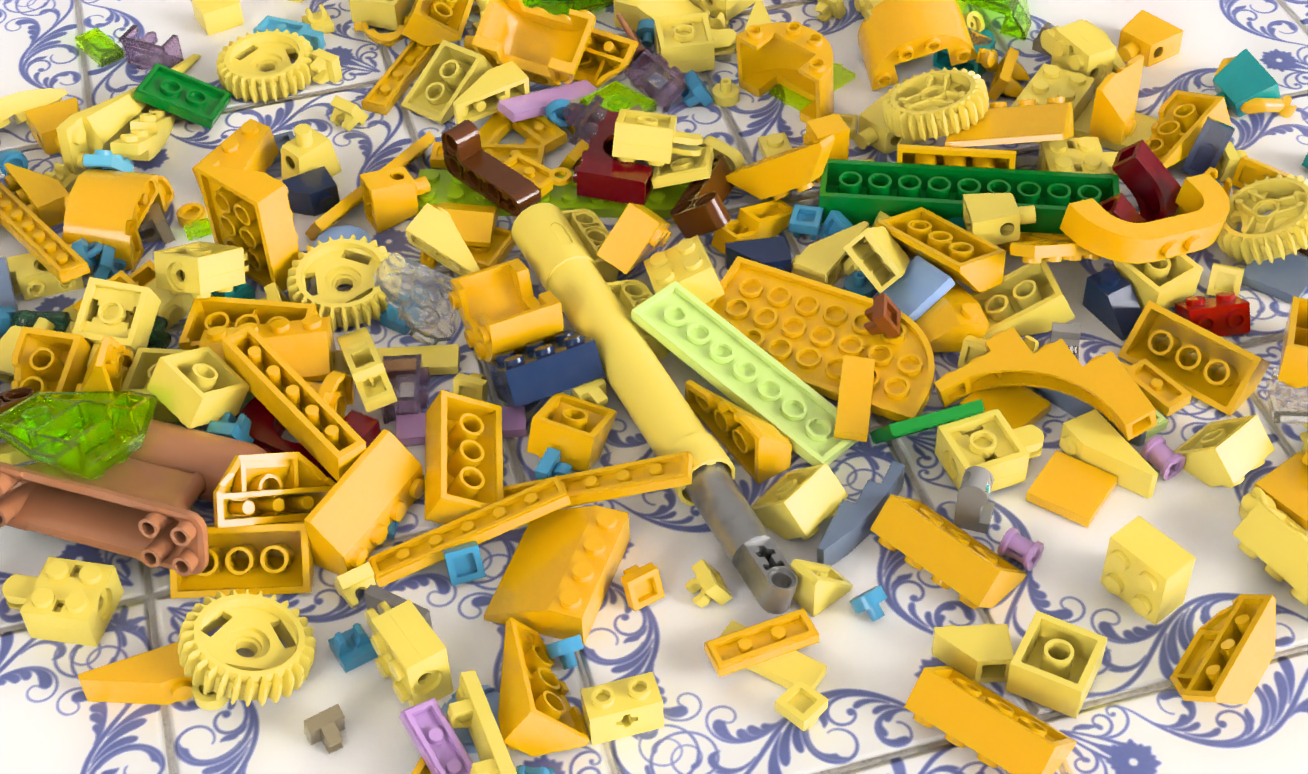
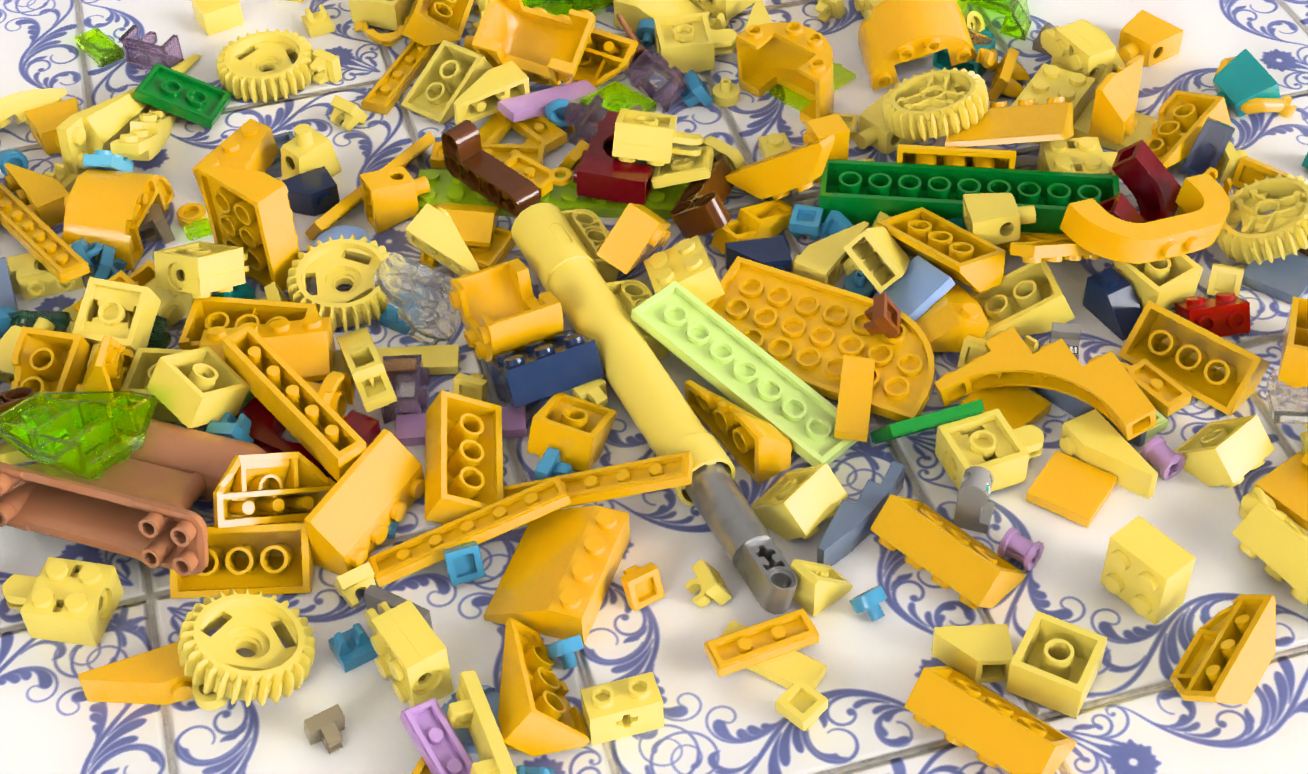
(271, 23): medium azure hinge -> none

